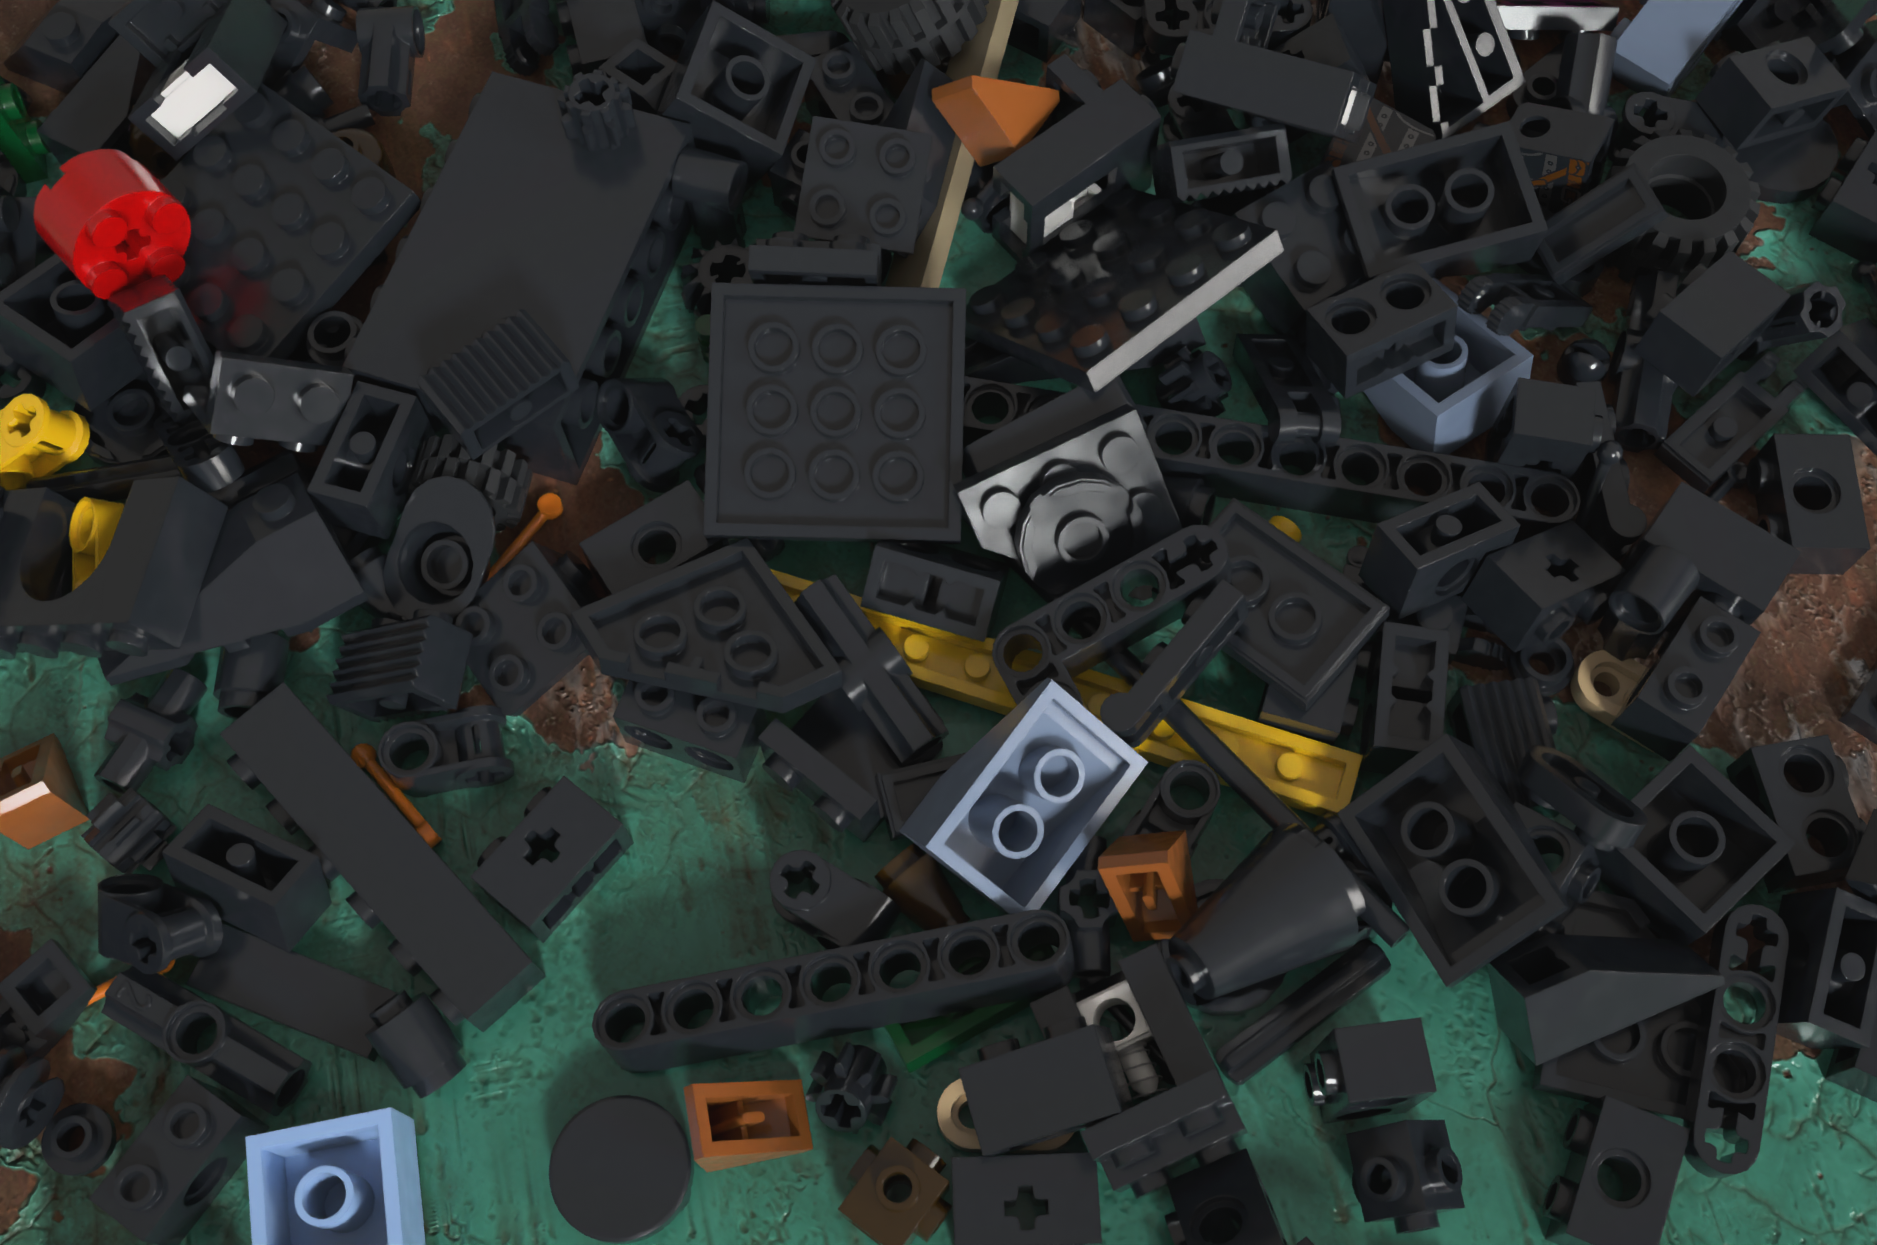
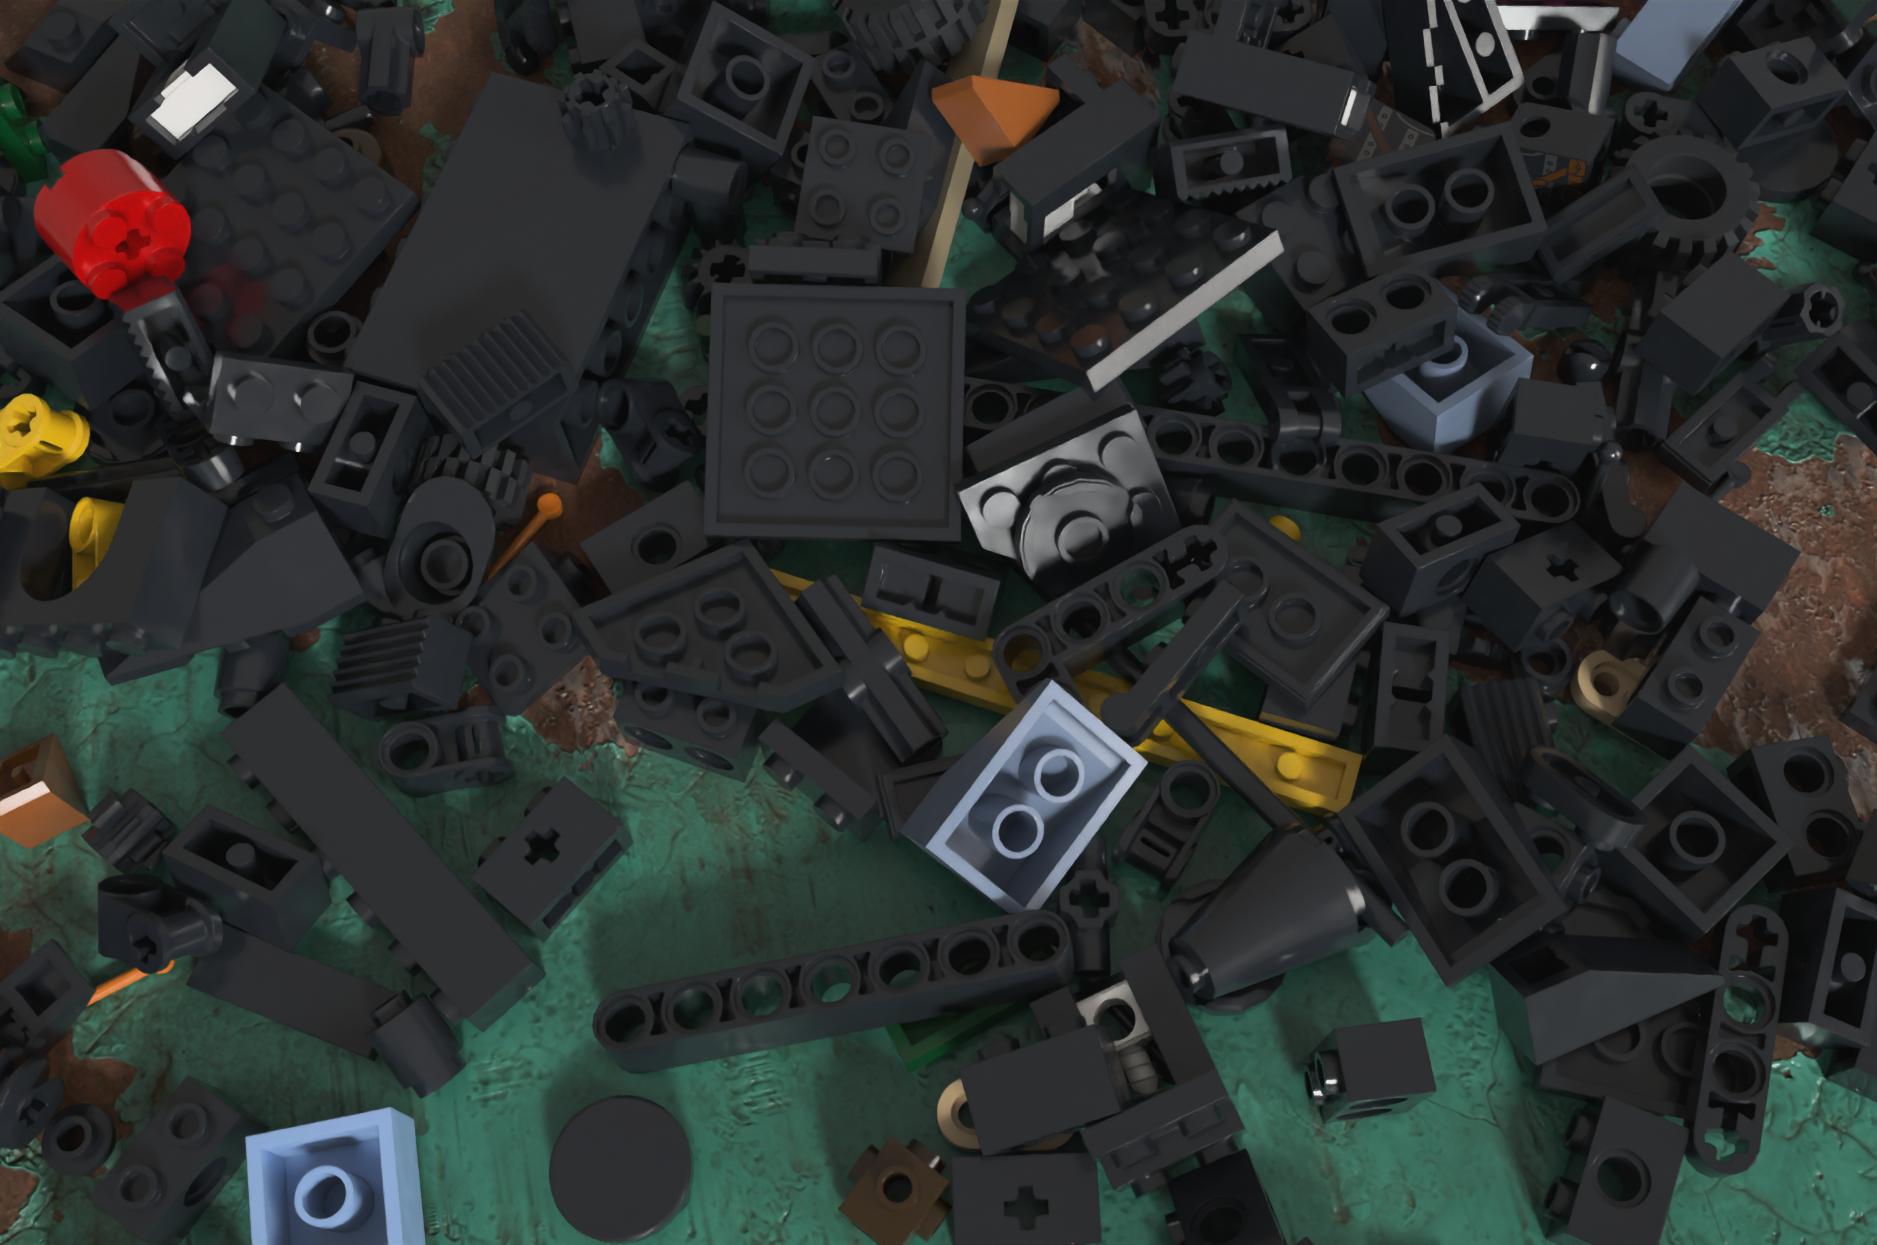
(151, 731): black axle -> none
(237, 1059): black piece -> none
(365, 757): orange hinge -> none
(746, 1122): dark orange slope -> none
(841, 907): black piece -> none
(851, 1088): black gear -> none
(921, 890): dark brown cone -> none
(1150, 883): dark orange slope -> none
(1156, 81): black plate -> none
(1302, 1012): black axle -> none
(1405, 1174): black brick -> none
(1824, 478): black brick -> none

